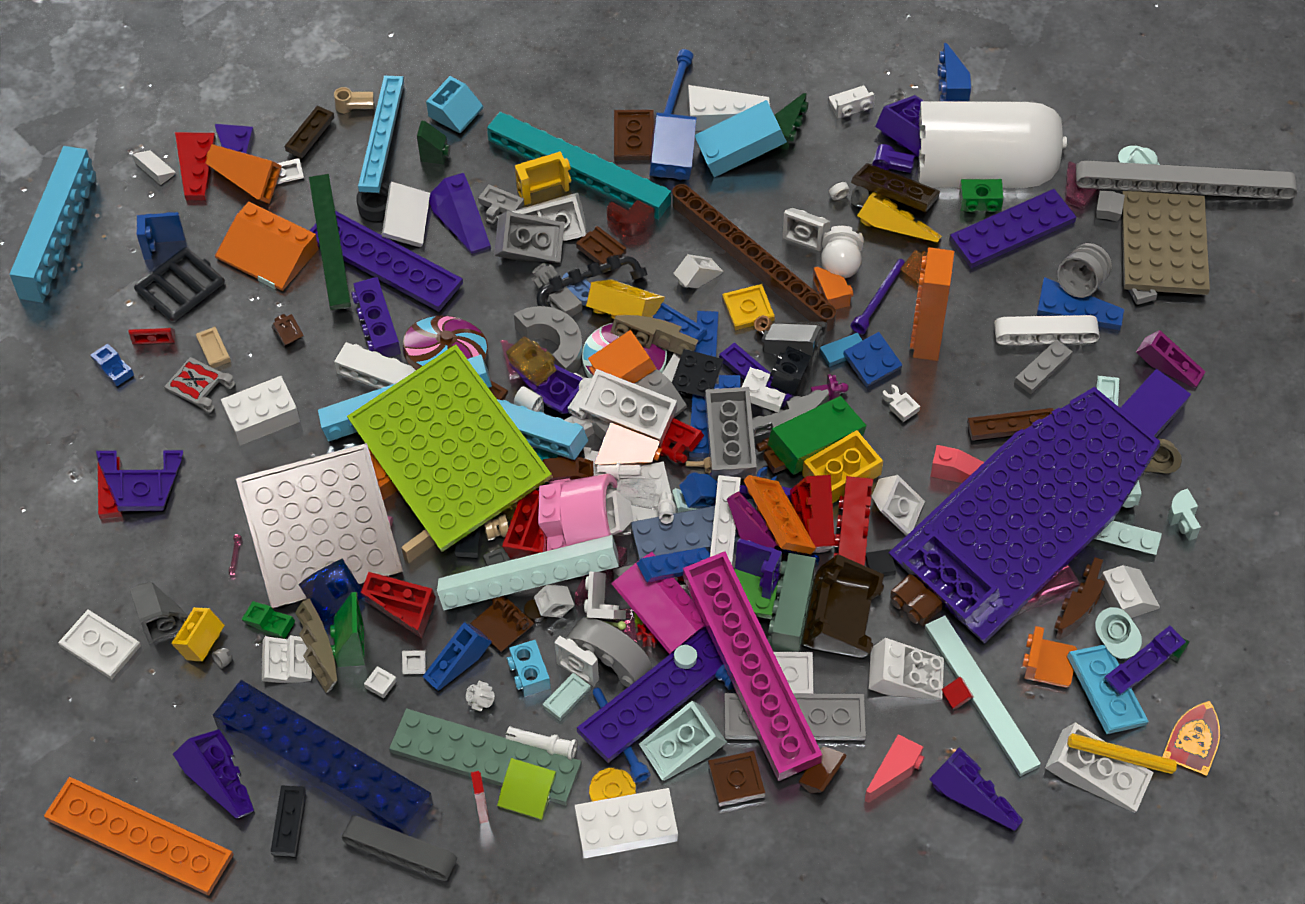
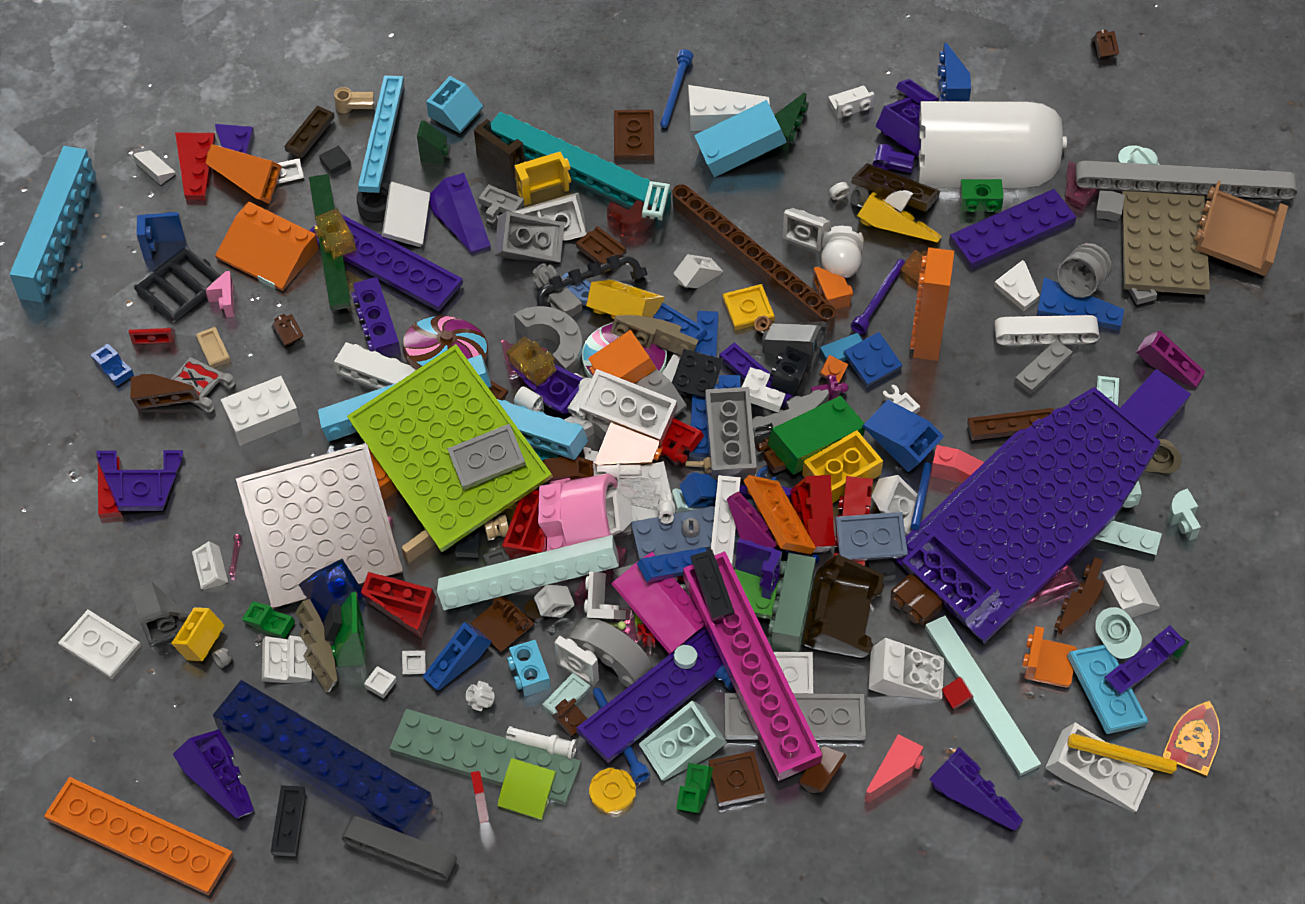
(155, 391): none -> reddish brown slope
(209, 566): none -> white slope
(222, 291): none -> bright pink slope
(332, 622): none -> black piece
(335, 159): none -> black piece
(335, 233): none -> clear yellow brick
(486, 456): none -> light grey plate
(496, 152): none -> dark brown panel
(569, 716): none -> reddish brown bracket
(626, 823): white brick -> none
(653, 213): none -> light aqua tile
(672, 146): slope -> none
(685, 527): none -> light grey hinge
(696, 787): none -> green slope
(712, 585): none -> black plate
(834, 367): none -> orange plate
(871, 536): none -> sand blue tile
(899, 199): none -> white tile
(903, 434): none -> blue slope
(915, 91): none -> dark purple tile
(921, 496): none -> blue bar
(1018, 286): none -> white wing
(1105, 43): none -> reddish brown bracket
(1239, 231): none -> medium nougat panel

